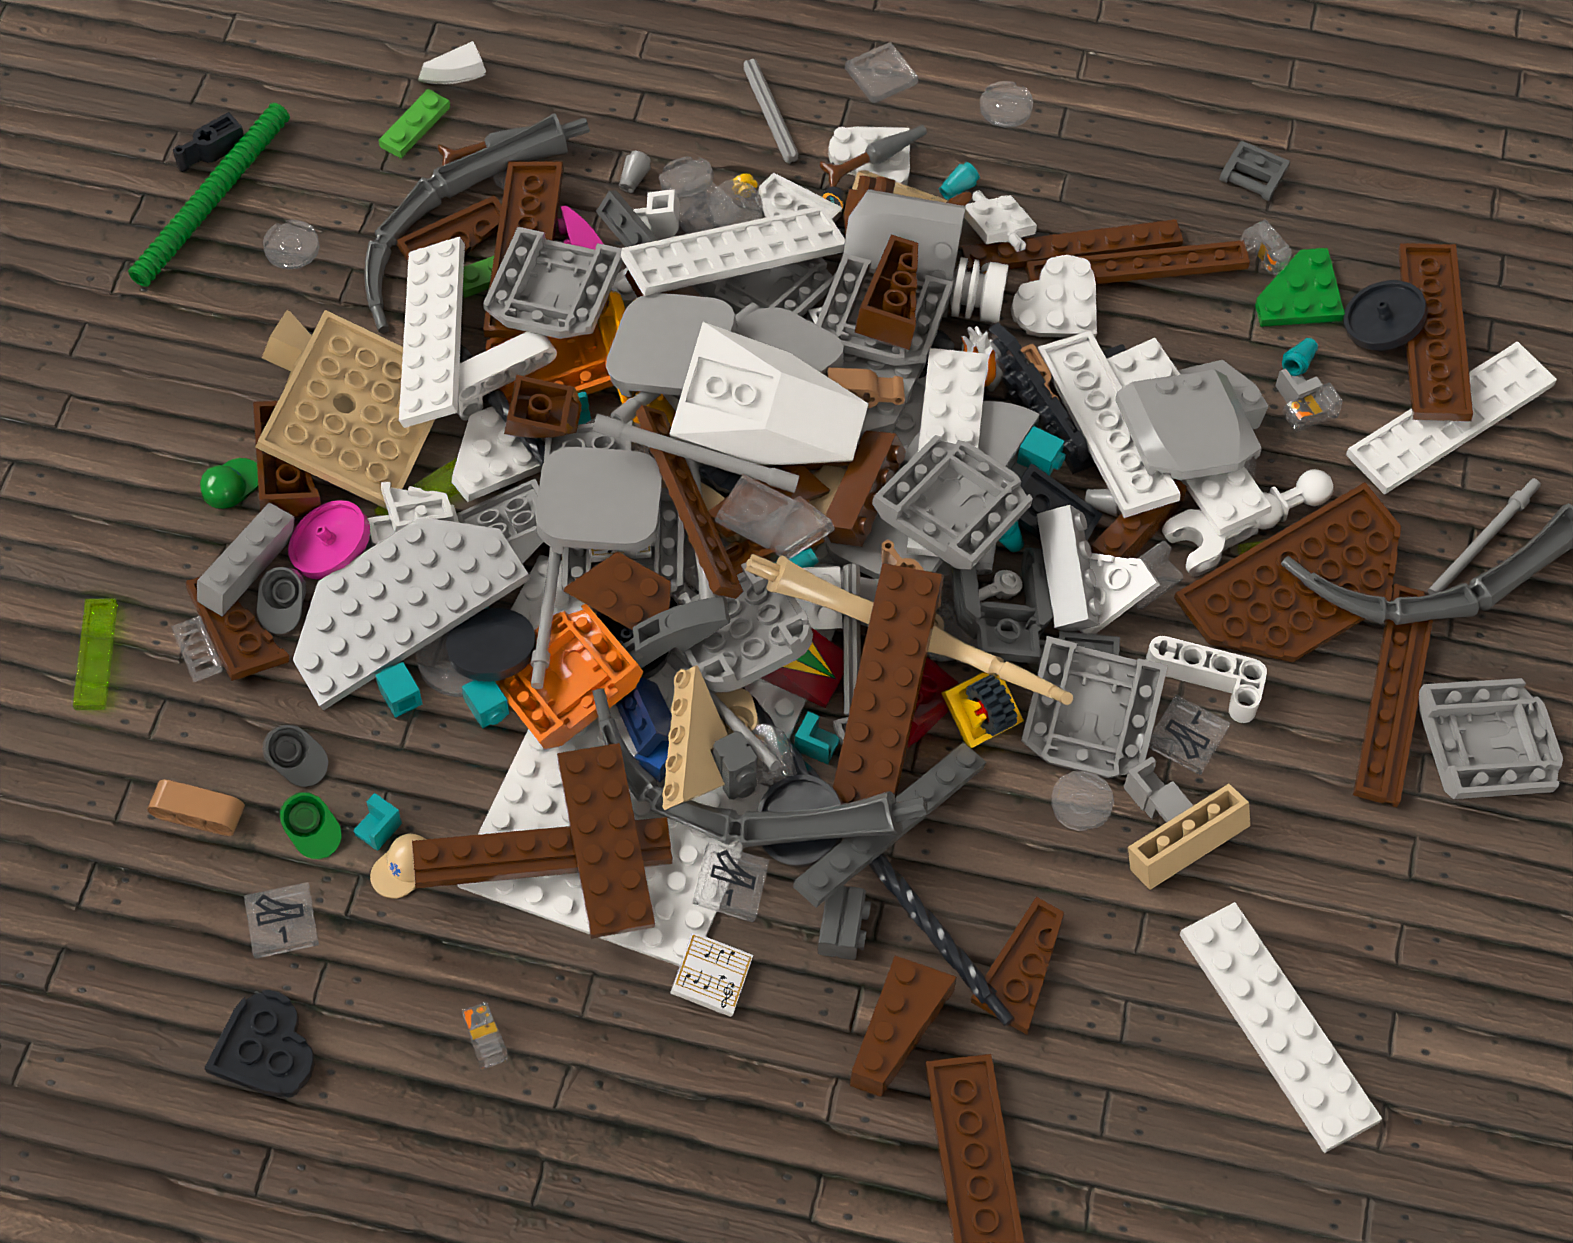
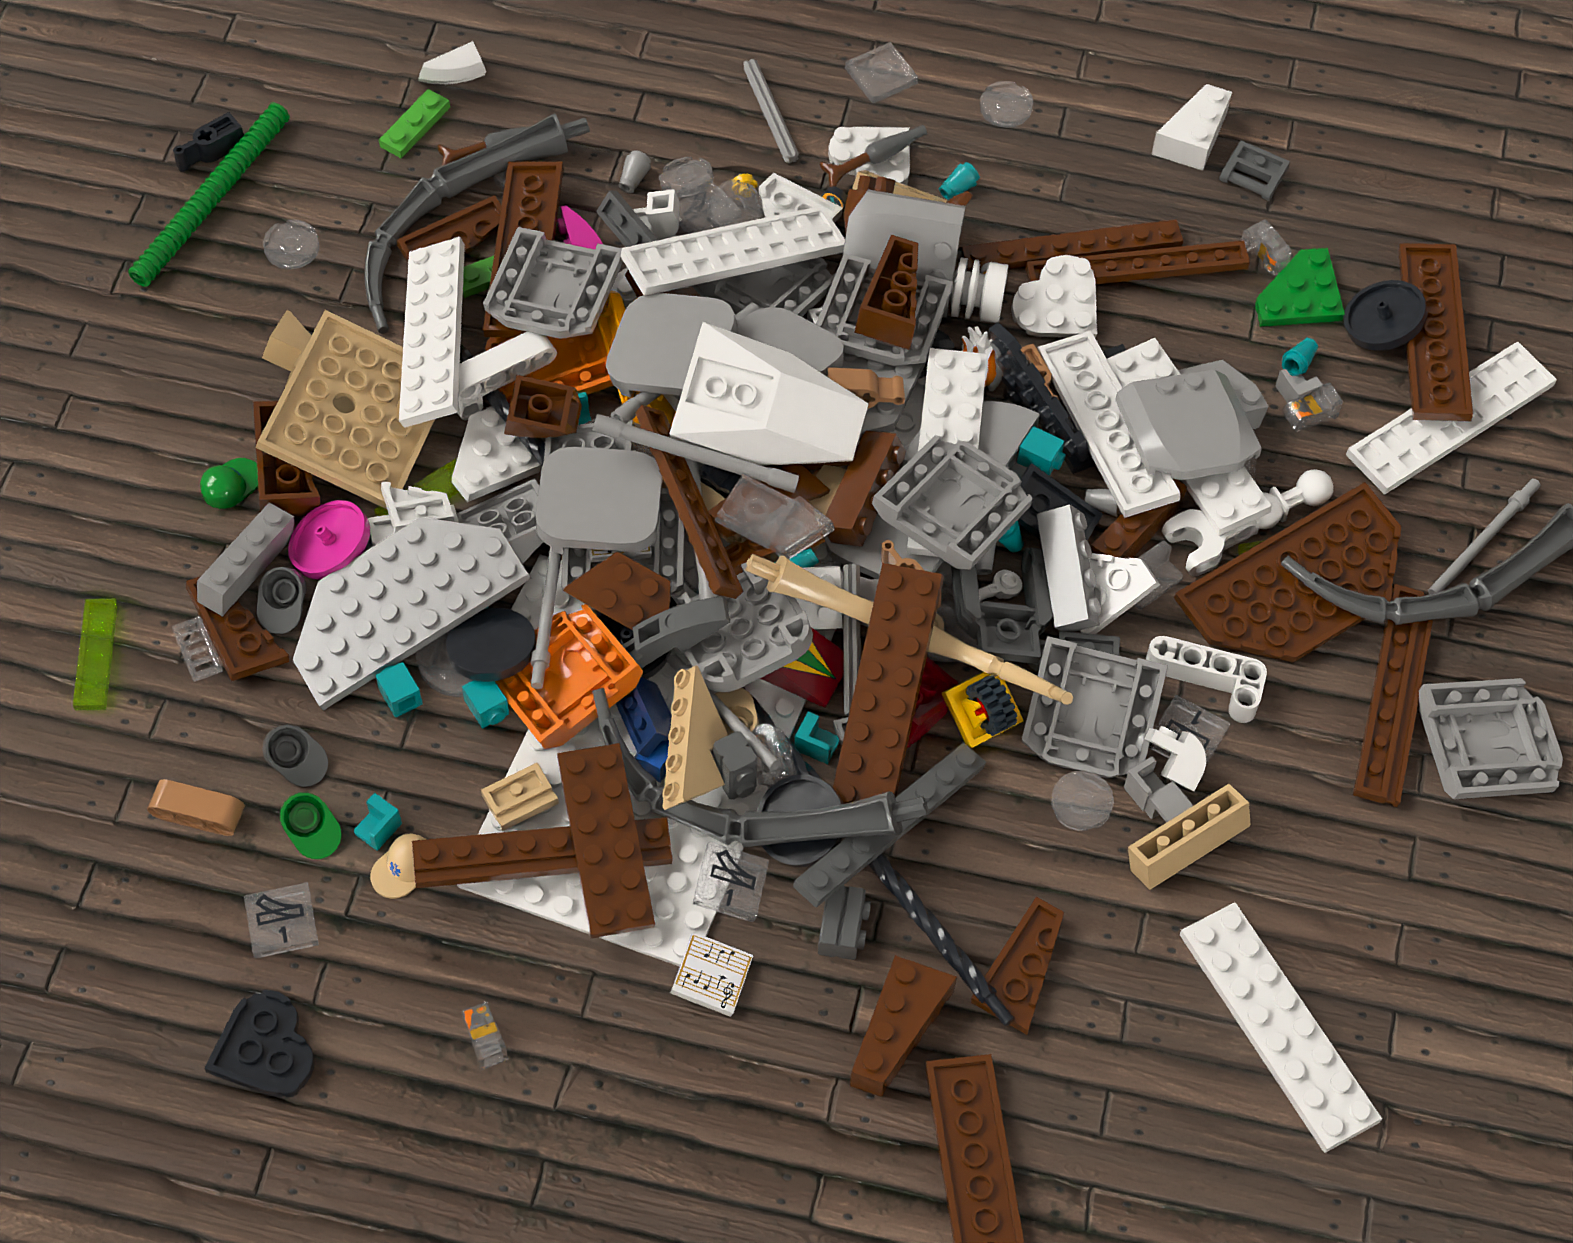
(519, 796): none -> tan plate
(999, 220): white plate -> none
(1186, 758): none -> white brick
(1194, 128): none -> white wedge

